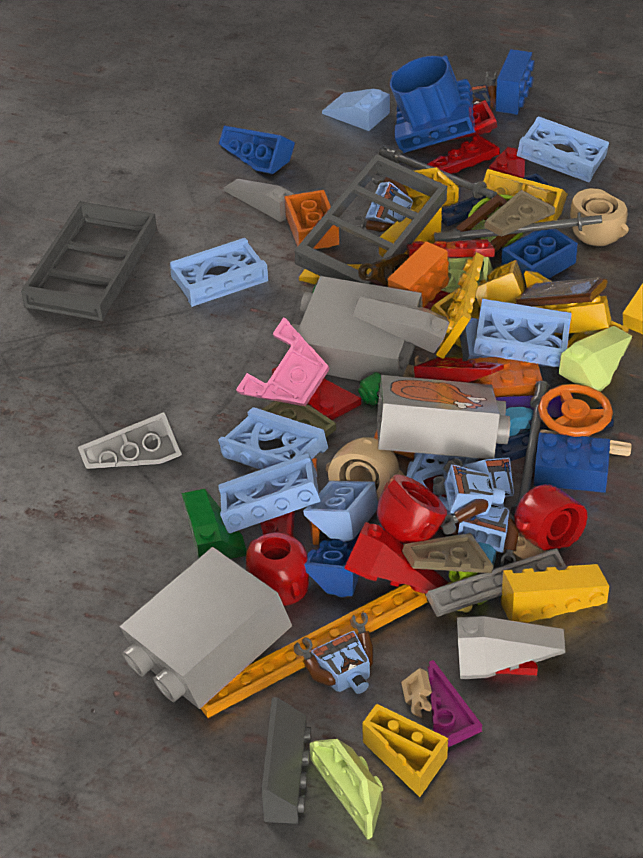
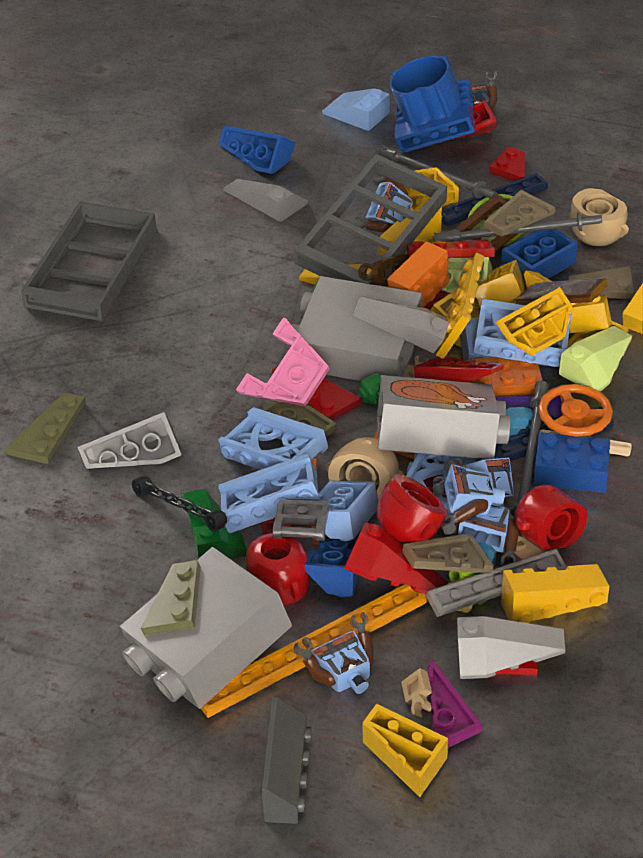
(48, 430): none -> olive wing
(176, 600): none -> wing
(210, 287): light blue fence -> none
(214, 519): none -> black piece
(301, 513): none -> flat silver plate
(304, 212): orange brick -> none
(350, 781): yellowish green wedge -> none
(467, 155): red wing -> none
(511, 185): yellow wedge -> none
(514, 81): blue brick -> none
(538, 323): none -> yellow wedge
(578, 164): light blue fence -> none
(618, 279): none -> dark tan wing

